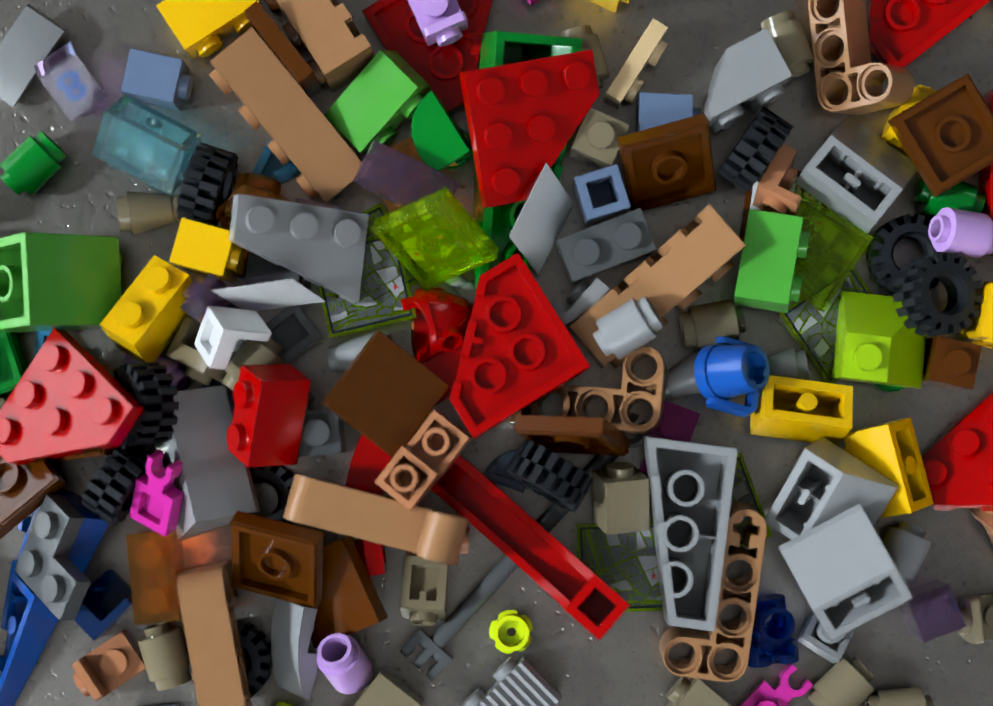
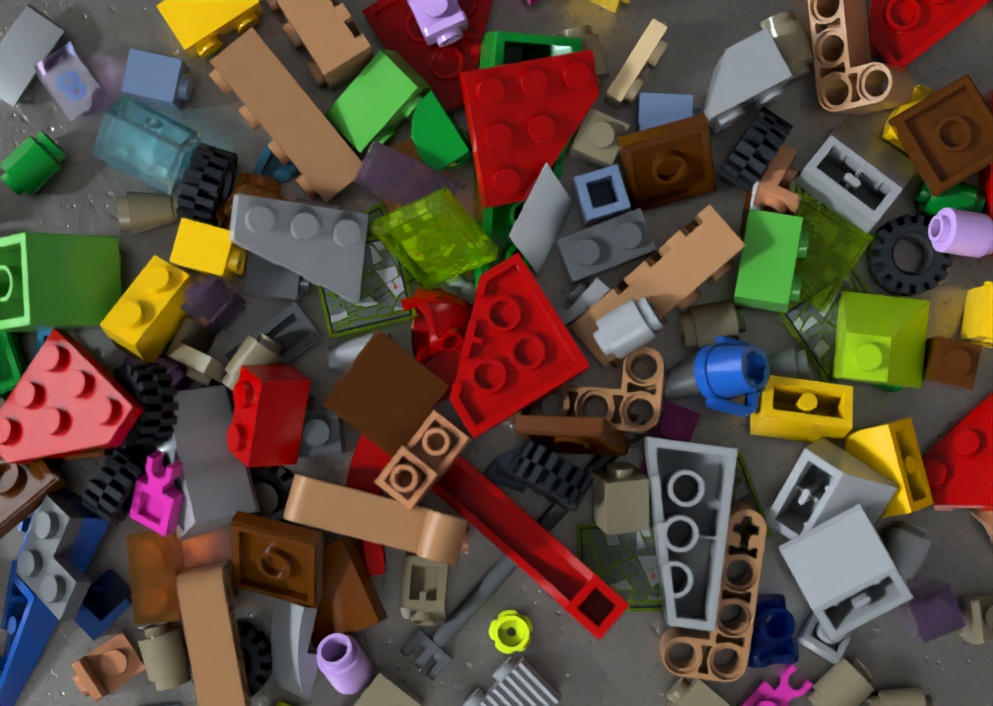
(225, 331): white panel -> none
(269, 295): white sticker -> none
(282, 49): reddish brown tile -> none
(959, 289): black tyre -> none

